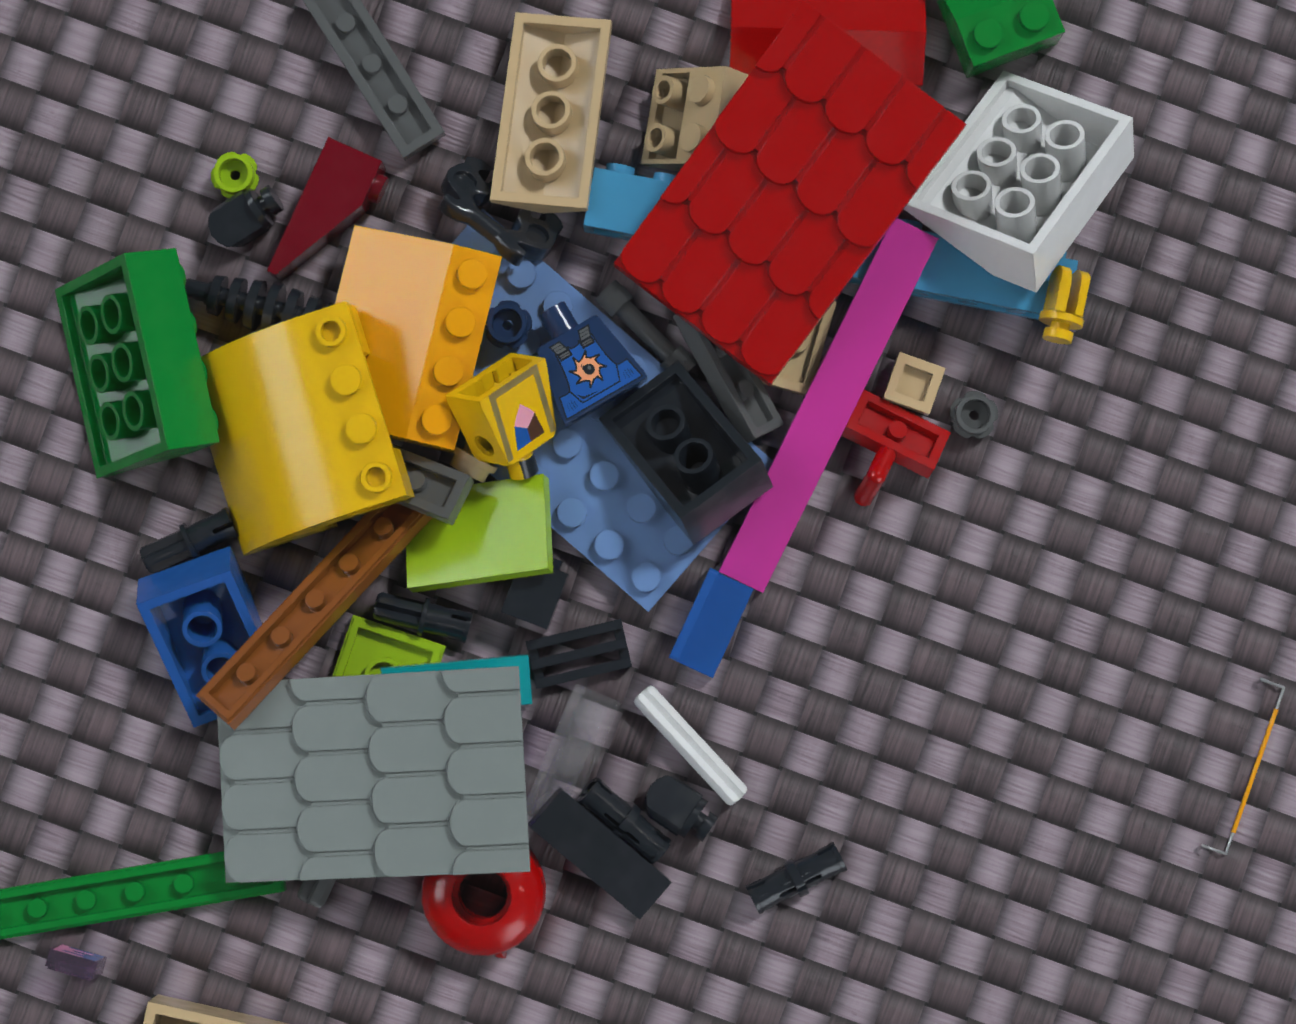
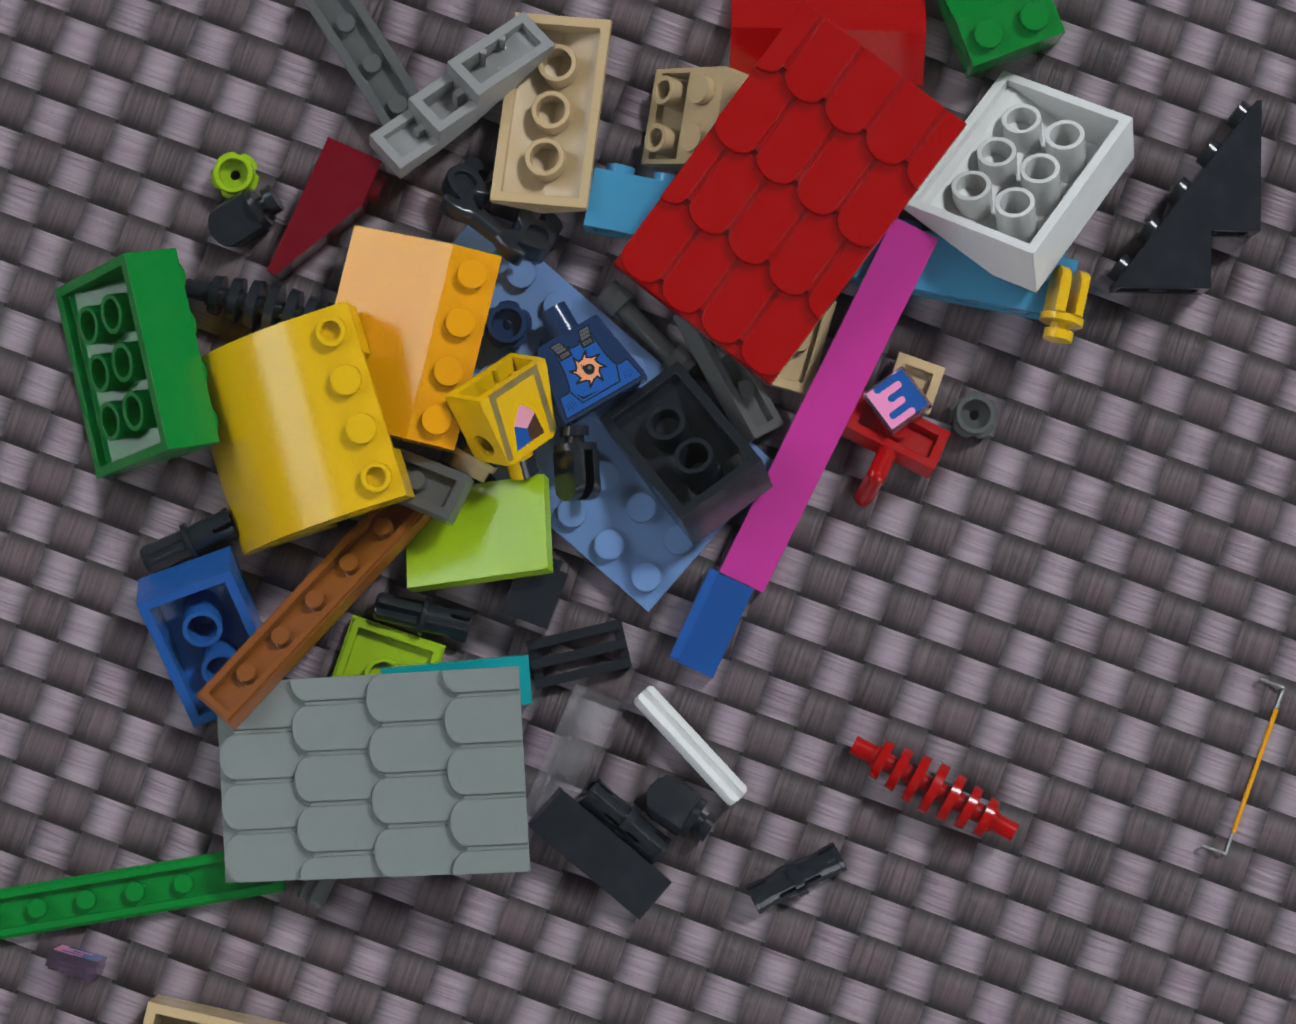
(462, 95): none -> light grey slope
(490, 933): red piece -> none
(576, 465): none -> black arm
(896, 400): none -> tile
(951, 798): none -> red piece
(1215, 203): none -> black slope

